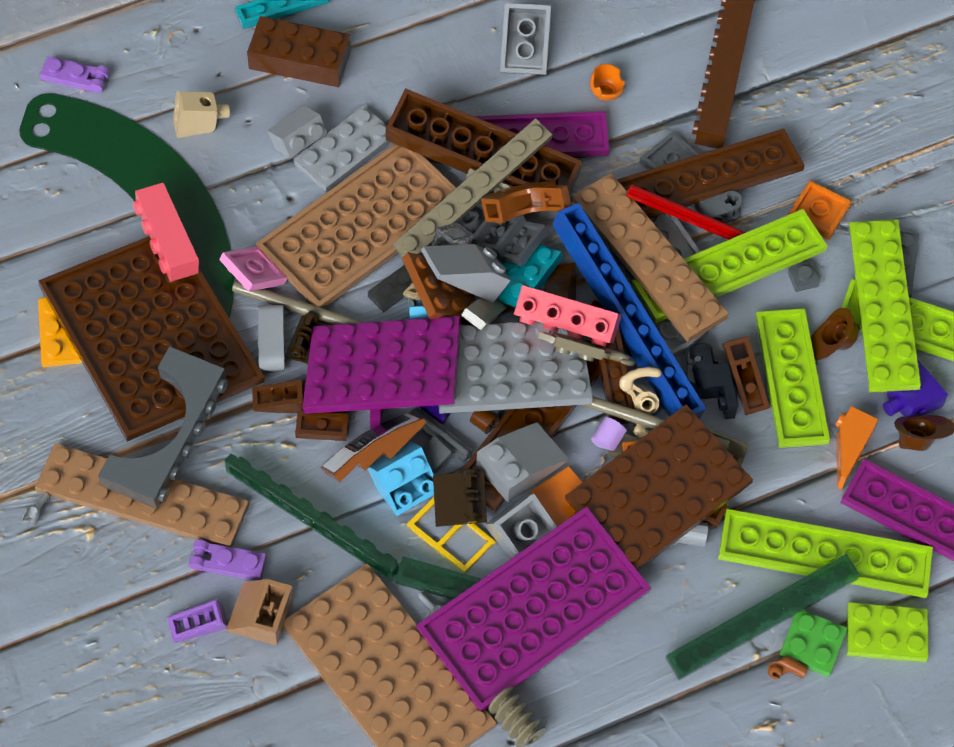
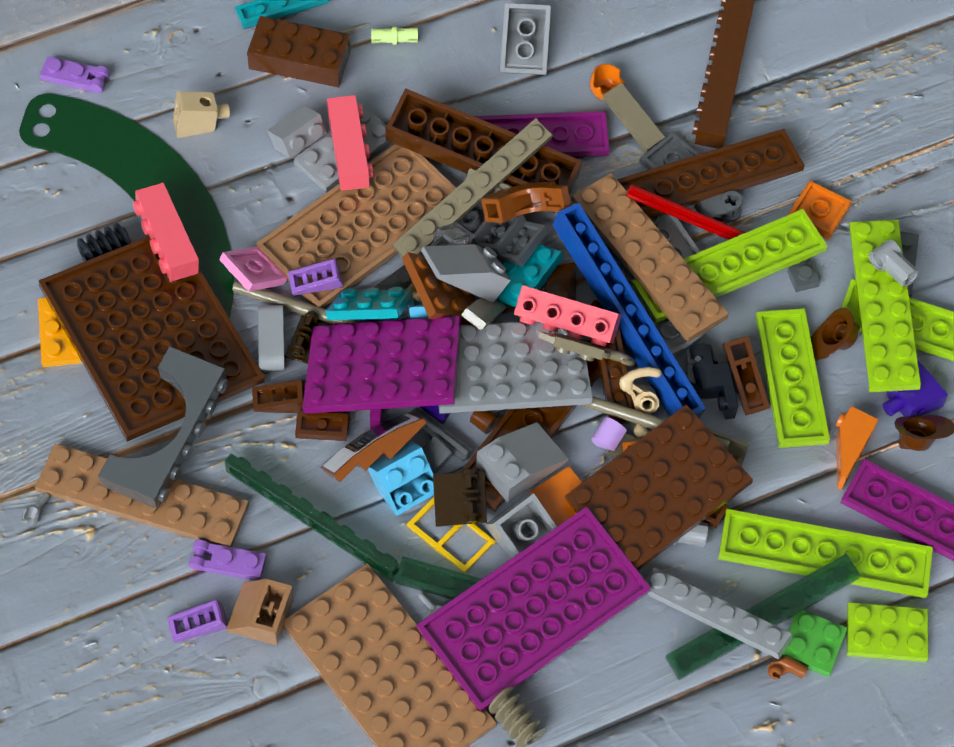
(103, 242): none -> black piece
(317, 285): none -> medium lavender slope
(348, 142): none -> coral brick
(369, 304): none -> teal plate
(394, 35): none -> yellowish green pin
(633, 117): none -> dark tan tile
(718, 613): none -> light grey plate
(890, 258): none -> light grey piece

